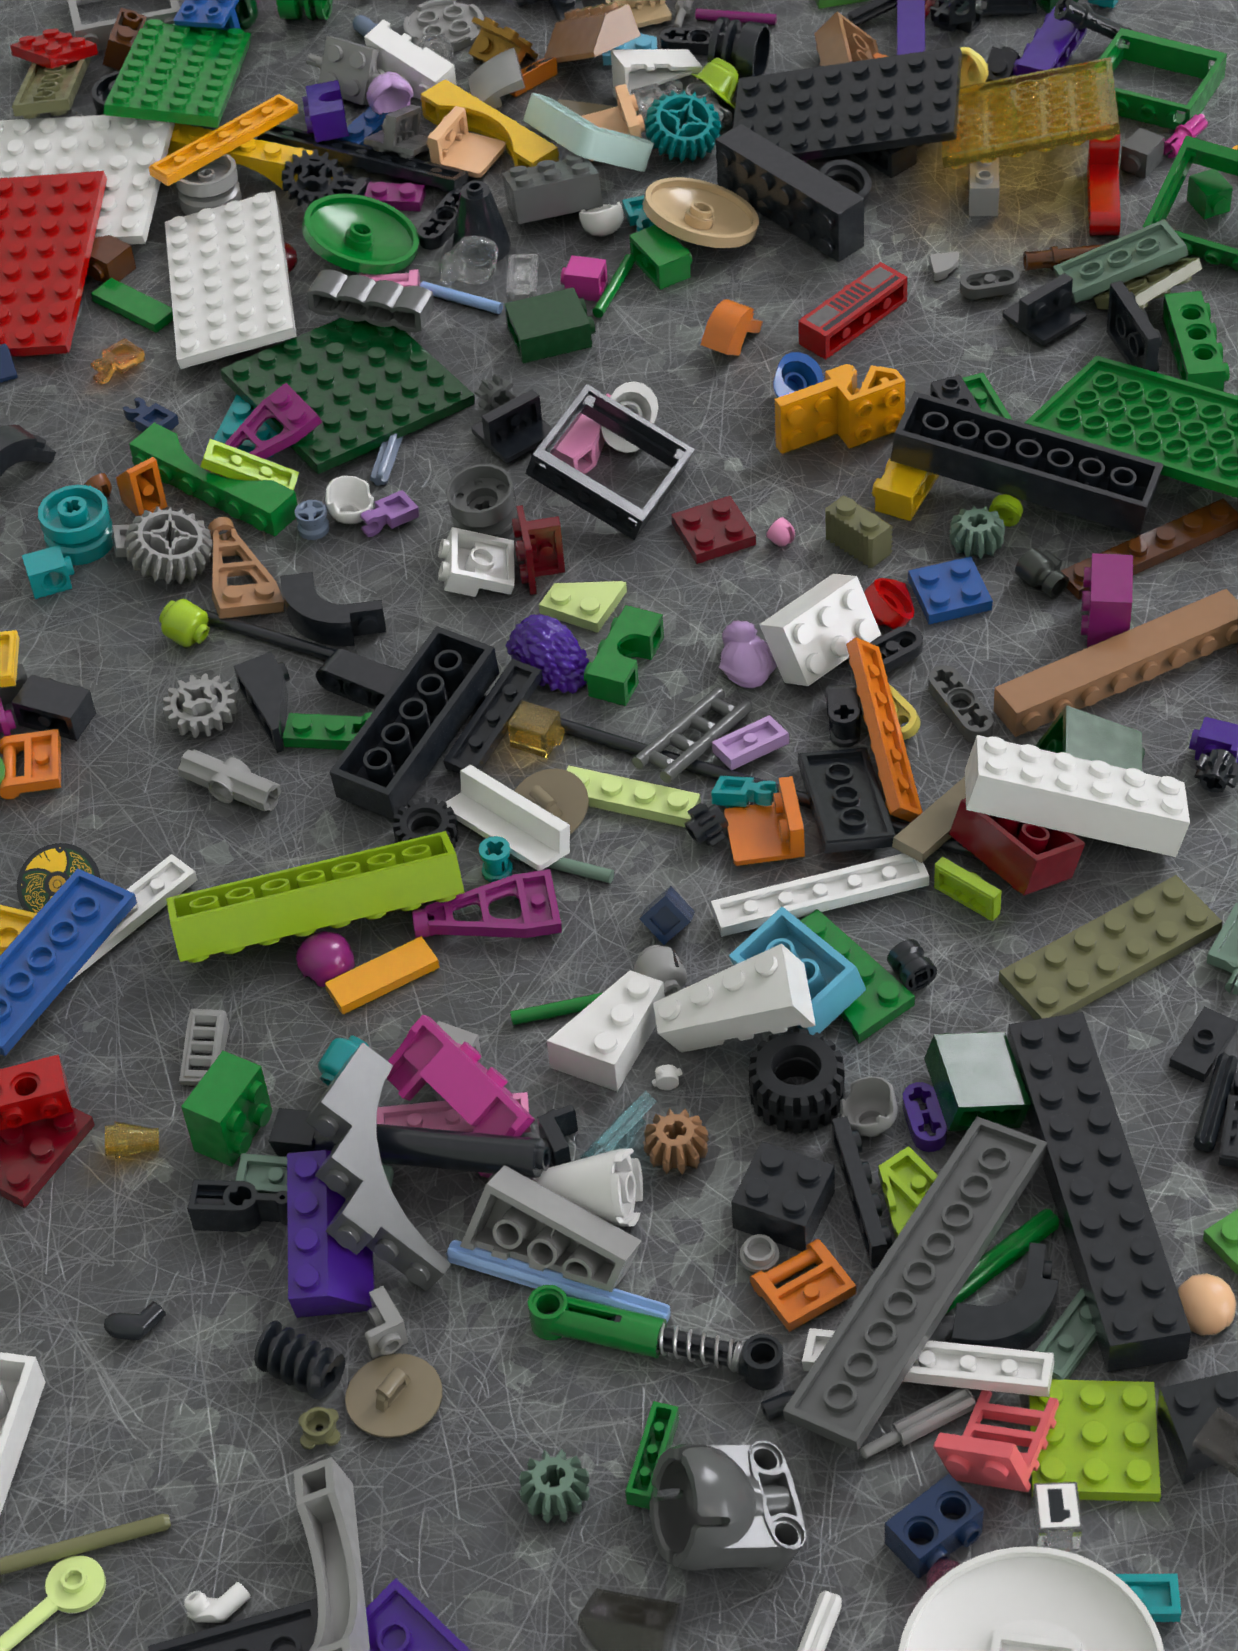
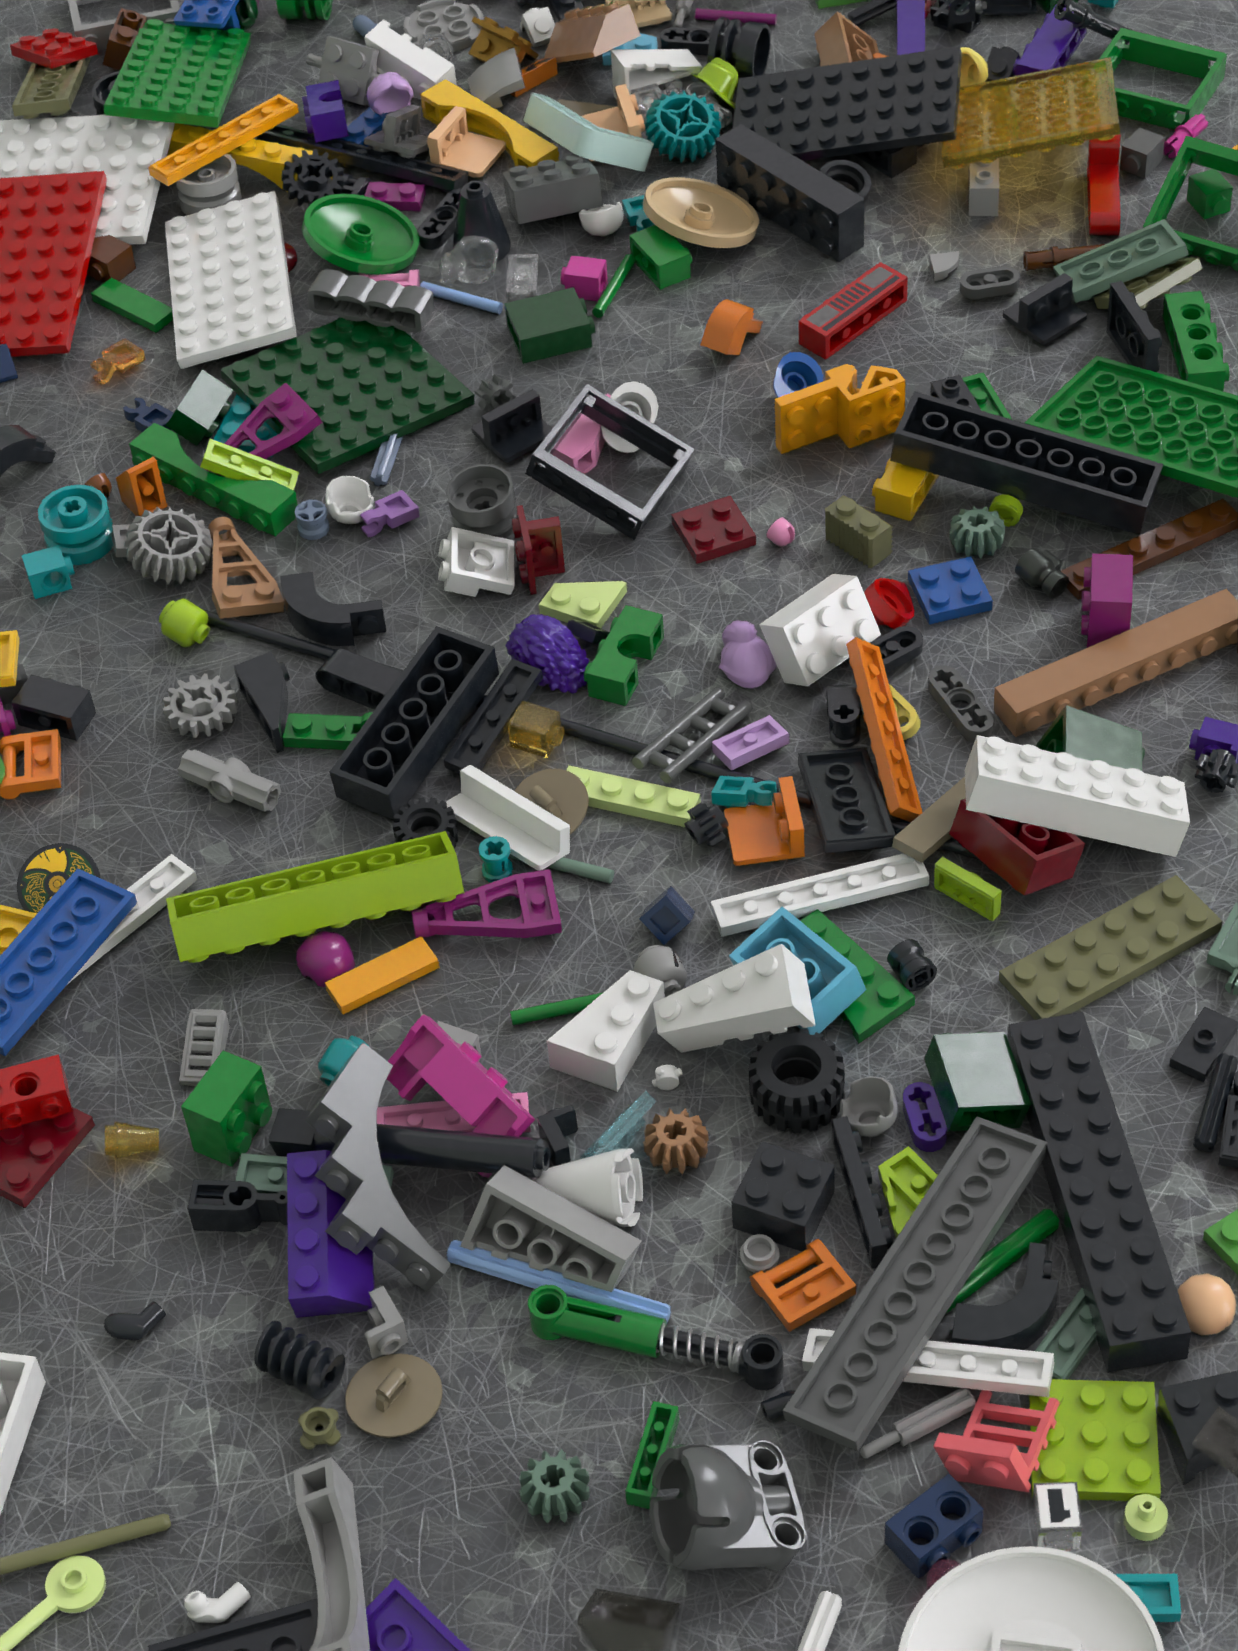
(200, 407): none -> brick
(538, 25): none -> white bracket
(587, 631): none -> black tile
(1145, 1517): none -> yellowish green tile

